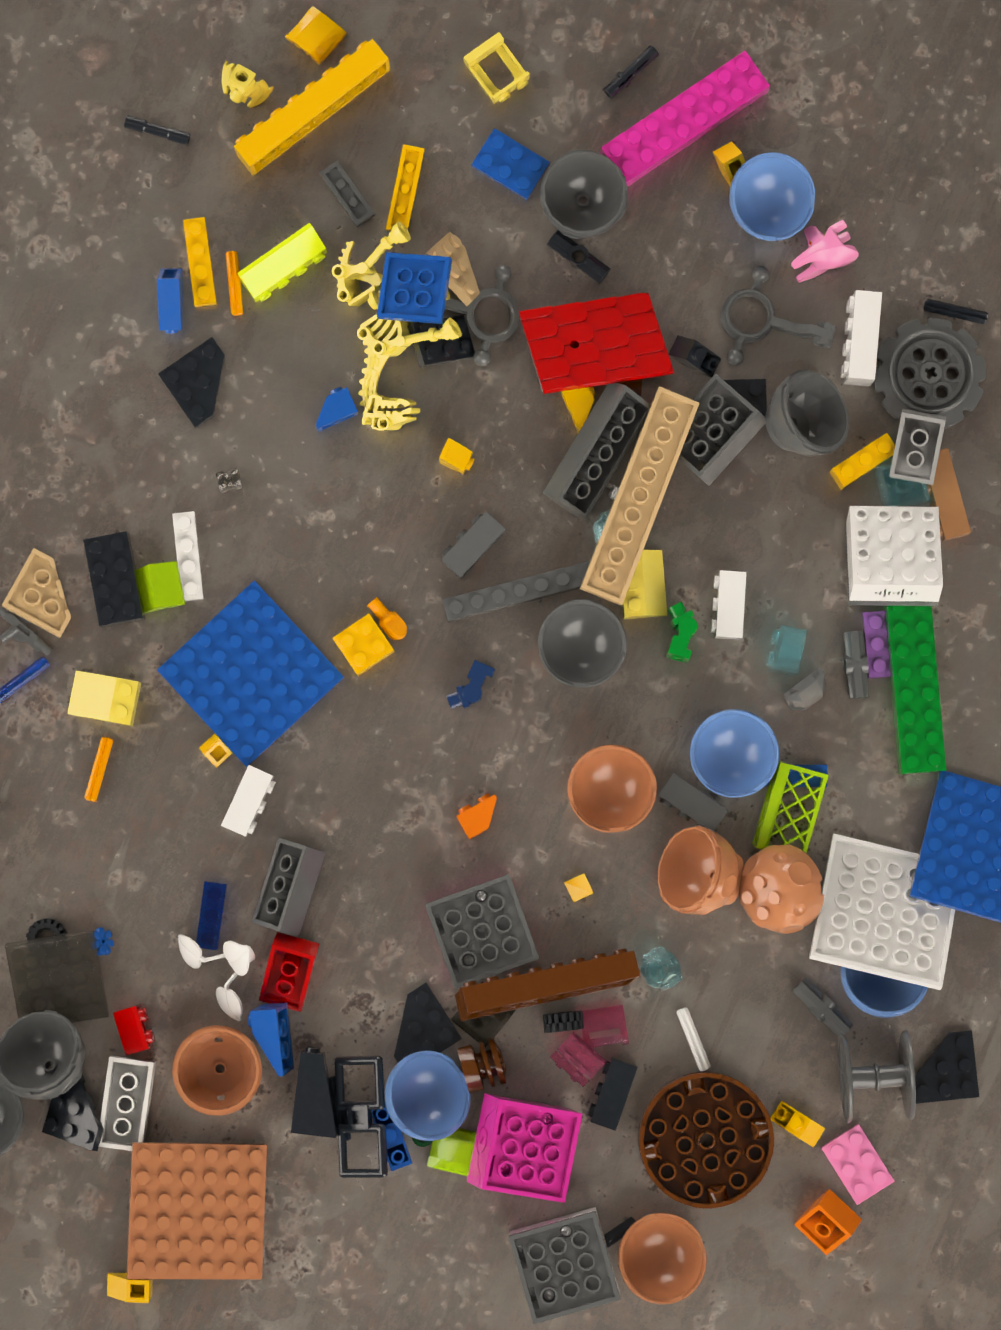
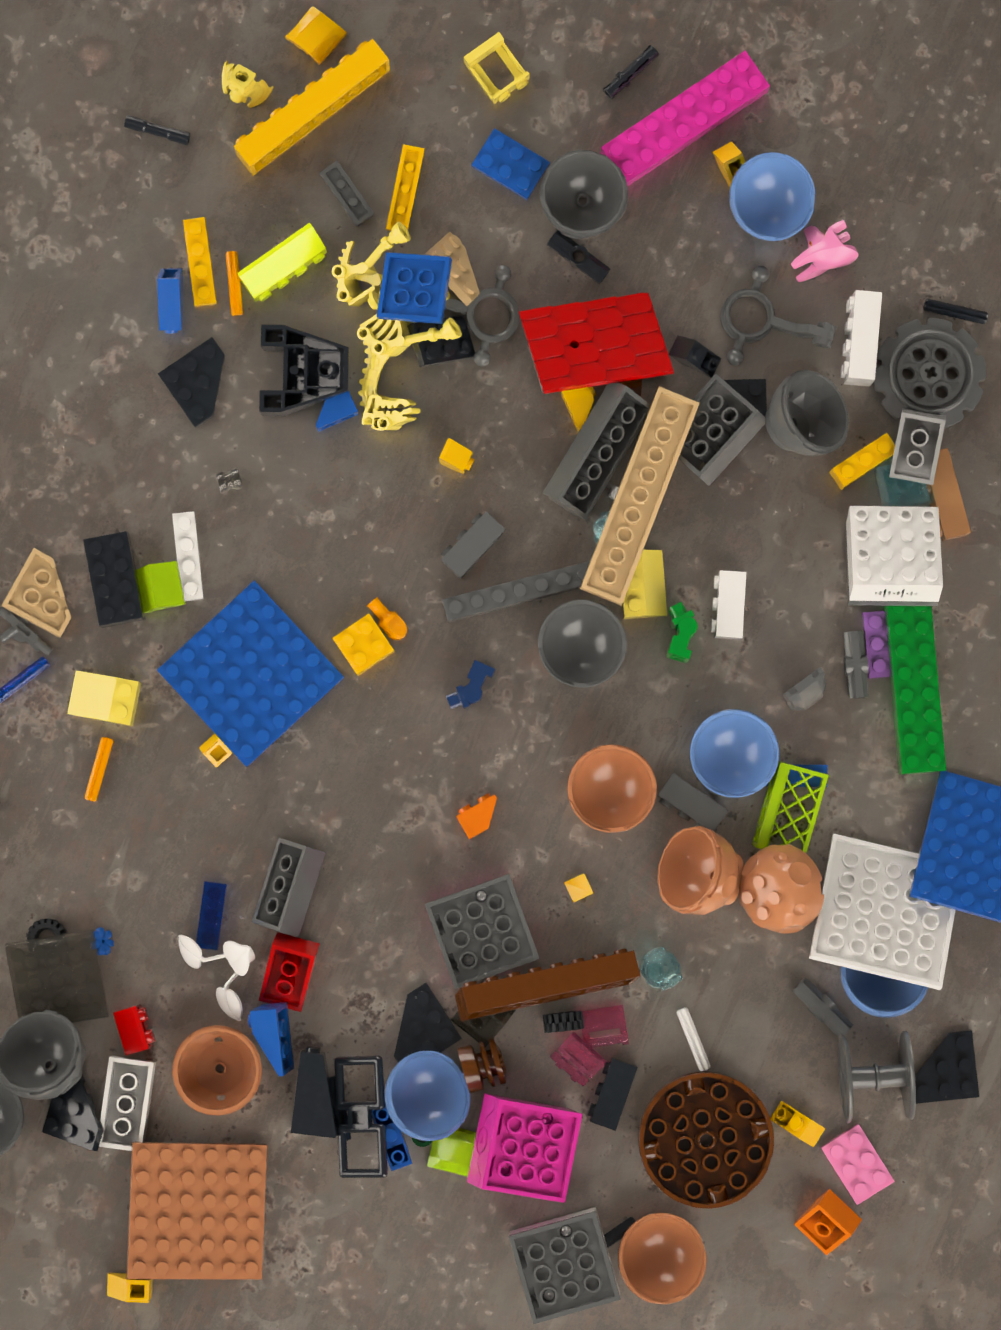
(248, 801): white brick -> none
(311, 370): none -> black wedge
(786, 651): clear light blue brick -> none

